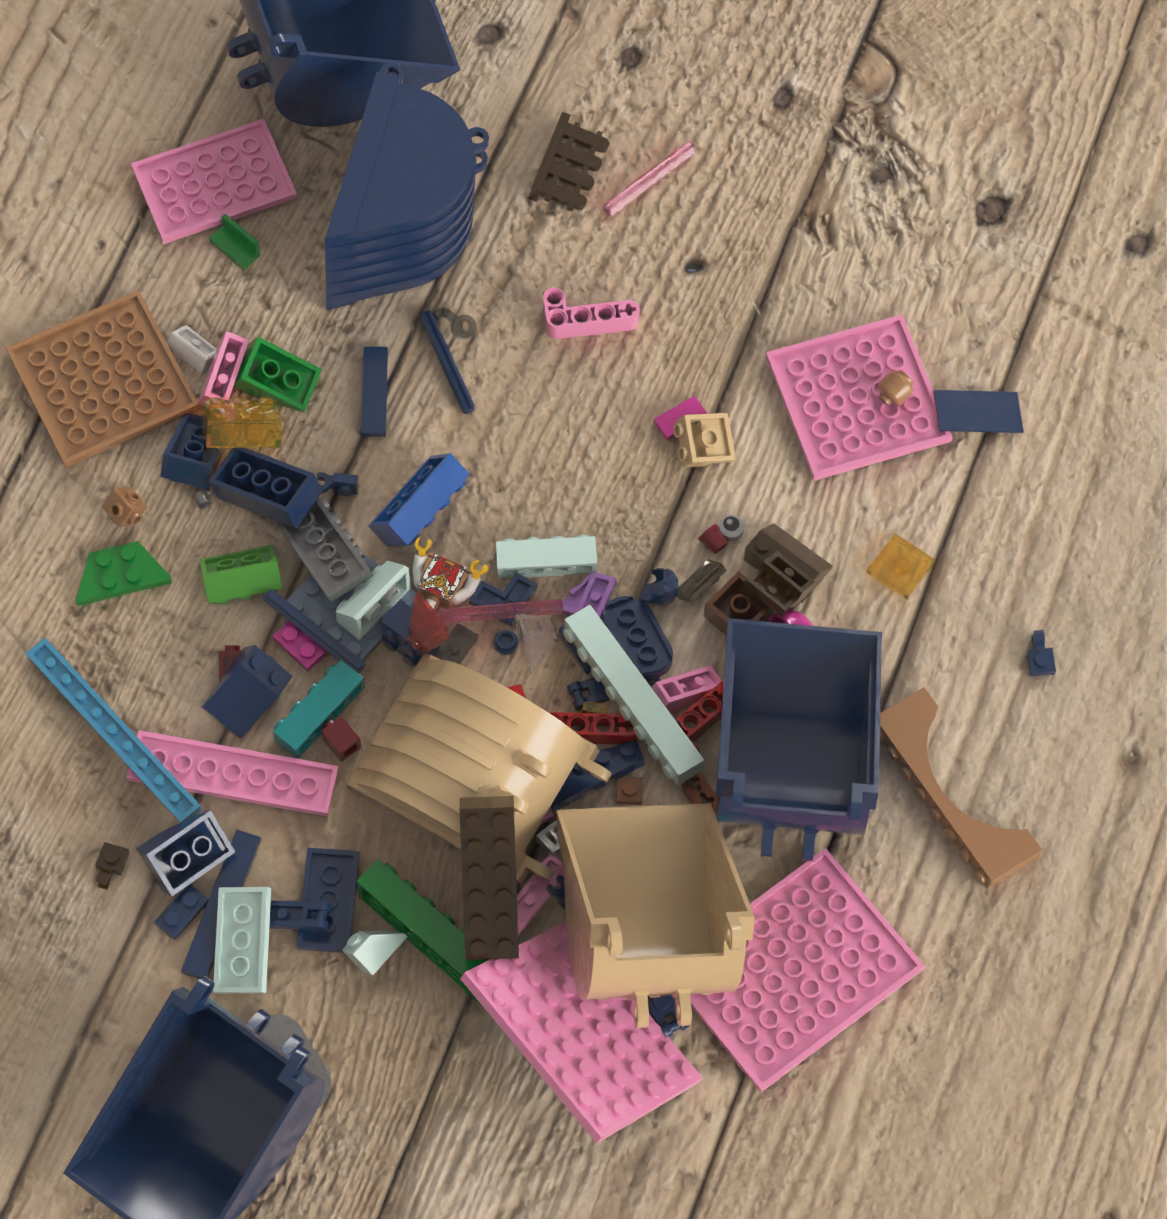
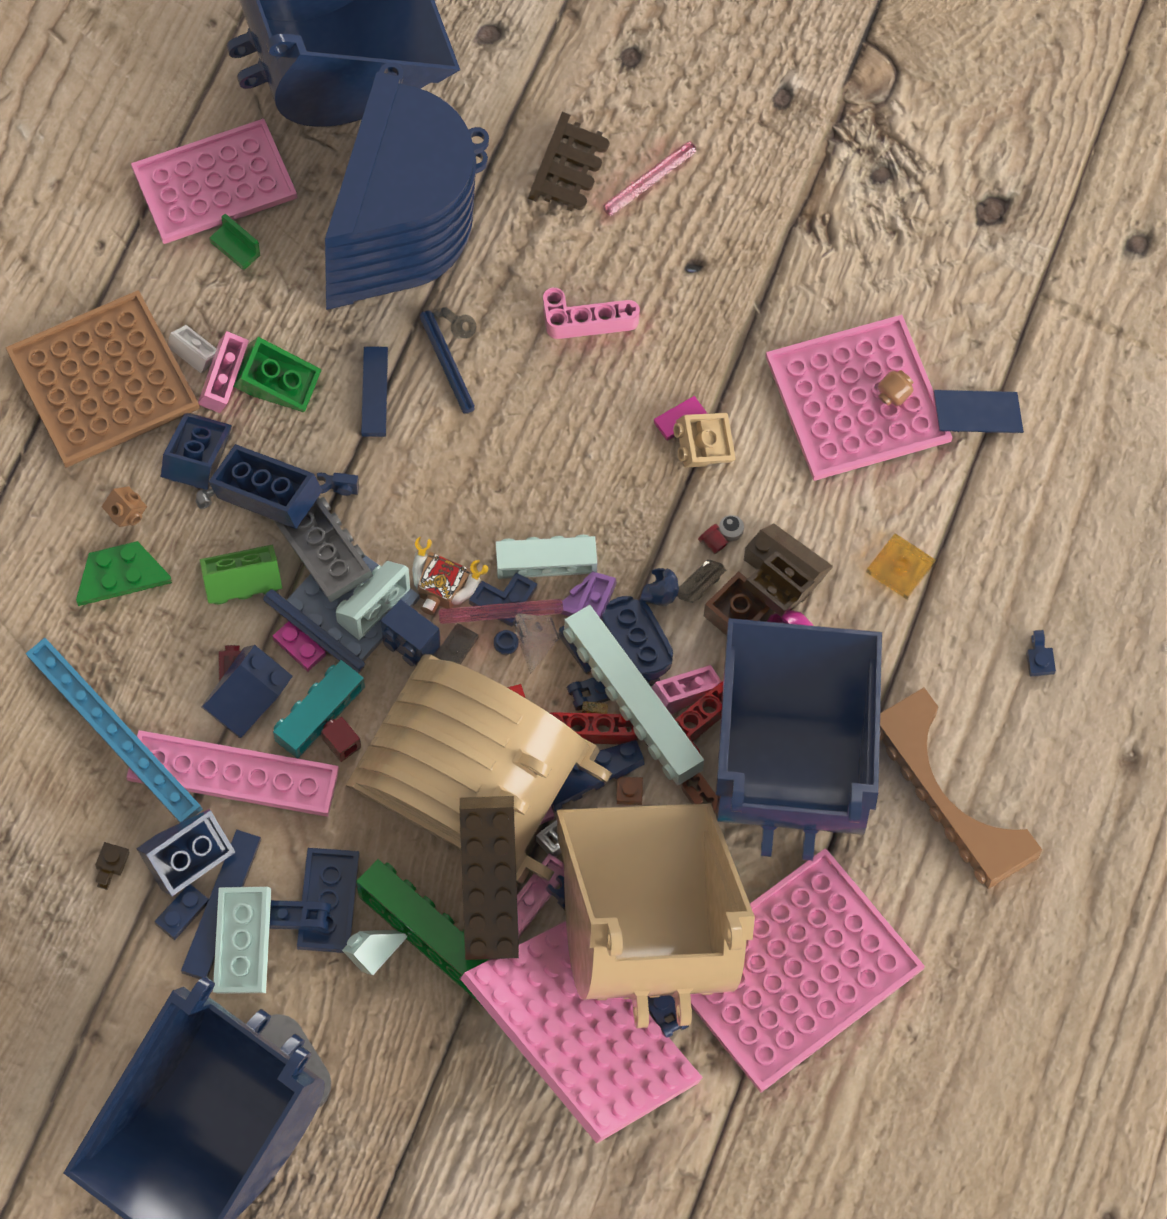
(241, 423): clear yellow brick -> none
(419, 500): blue brick -> none
(425, 626): clear red slope -> none

